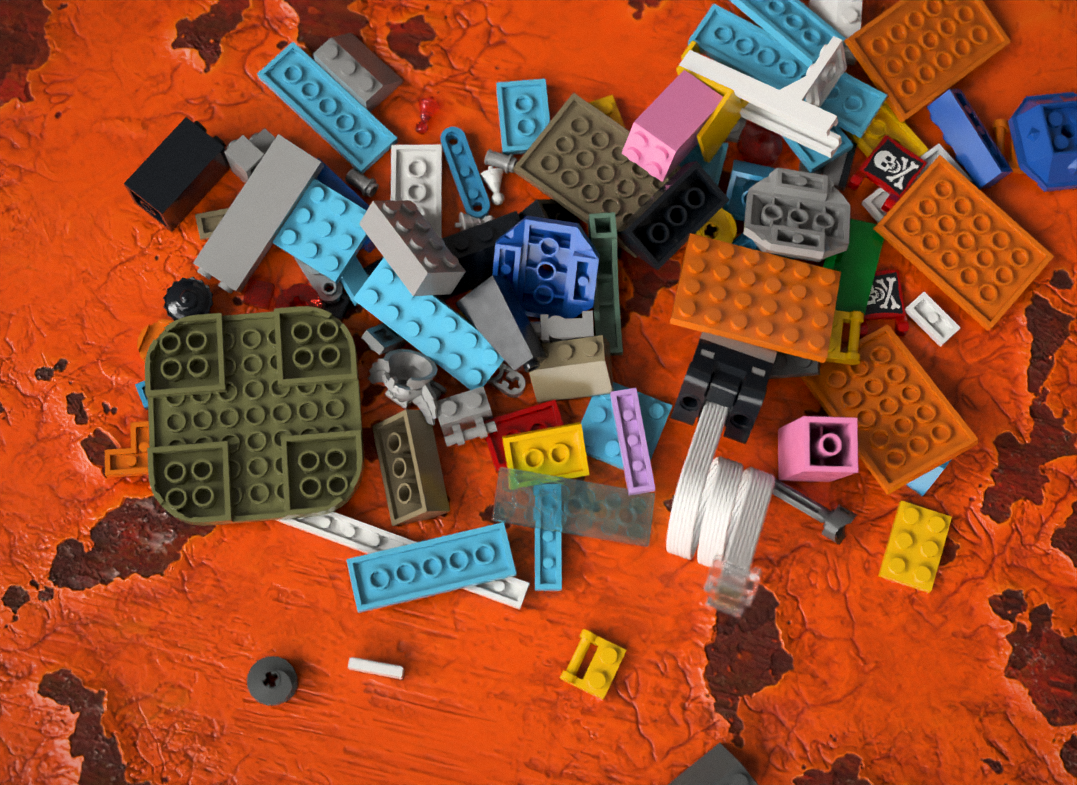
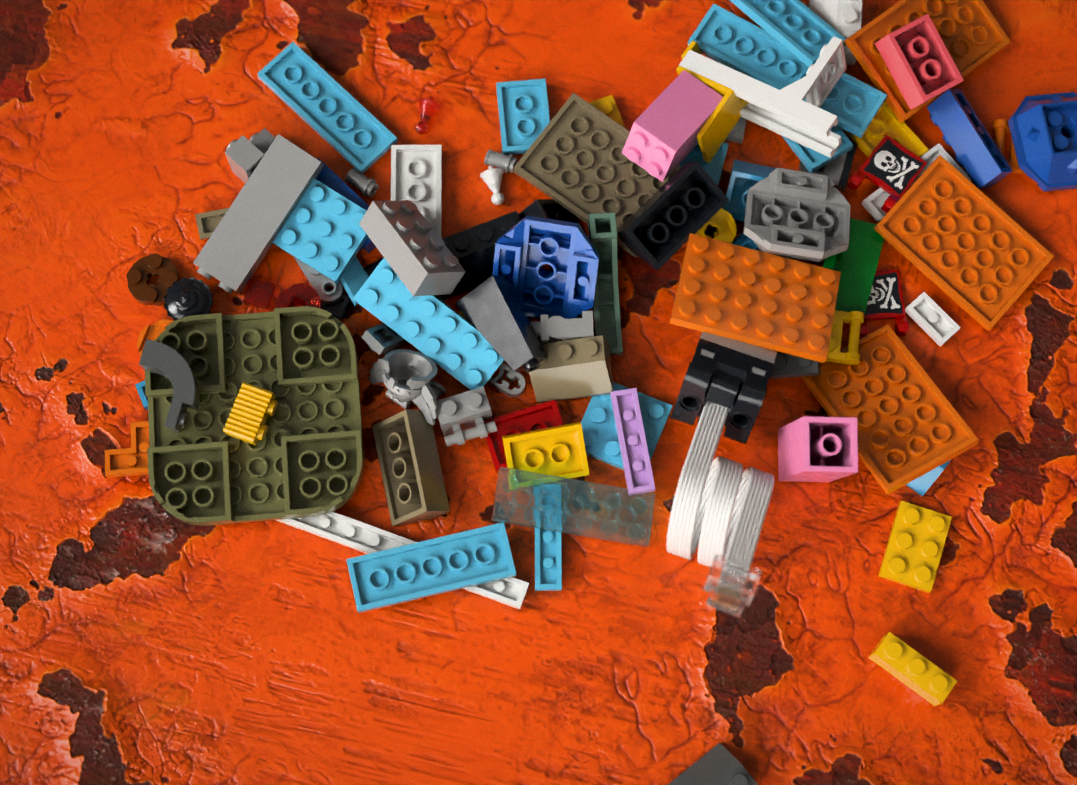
(139, 276): none -> reddish brown plate
(178, 173): black brick -> none
(186, 393): none -> dark grey arch
(250, 414): none -> yellow brick
(259, 676): dark grey piece -> none
(357, 70): light grey slope -> none
(376, 668): white tile -> none
(465, 172): dark azure plate -> none
(467, 221): white piece -> none
(601, 669): yellow plate -> none
(759, 145): clear red piece -> none
(833, 520): dark grey piece -> none
(912, 669): none -> yellow brick
(919, 61): none -> coral brick

